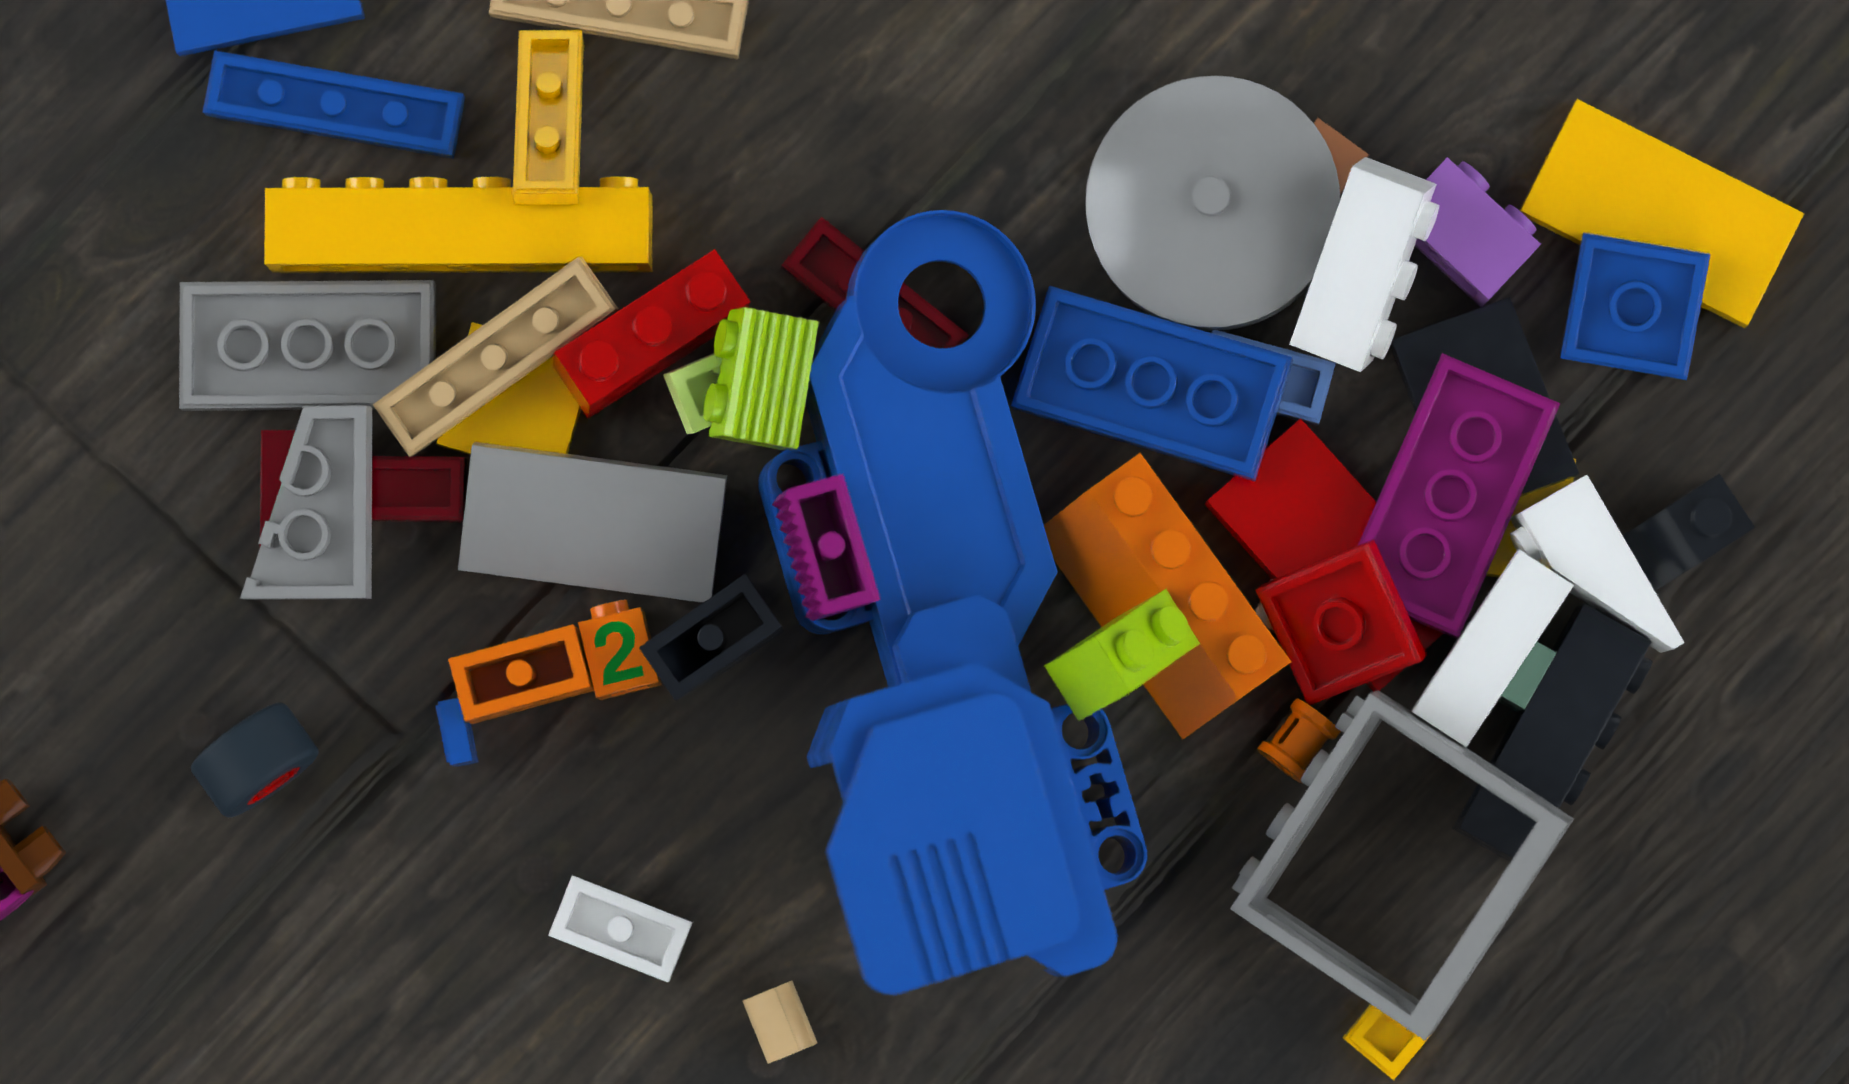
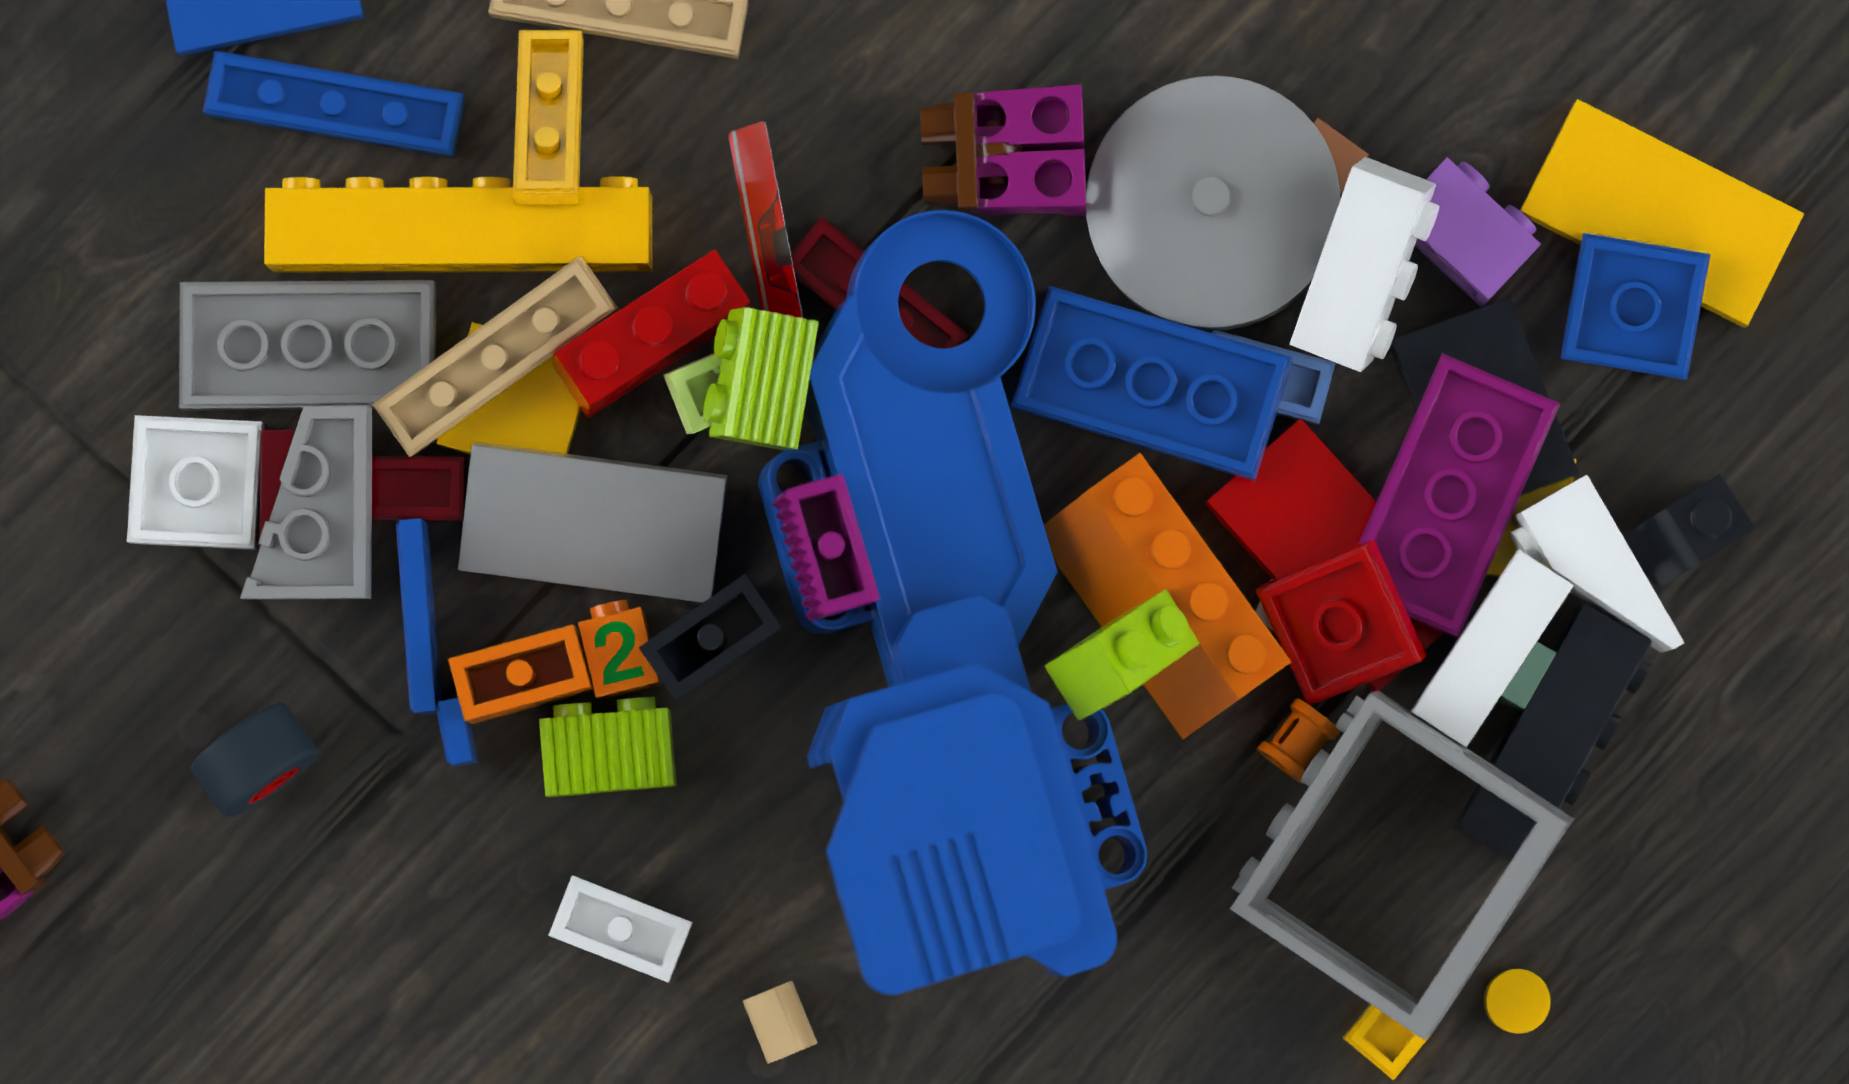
(195, 482): none -> white tile
(418, 616): none -> blue tile
(607, 749): none -> lime brick
(764, 220): none -> red sticker
(990, 140): none -> magenta hips
(1517, 1000): none -> yellow tile

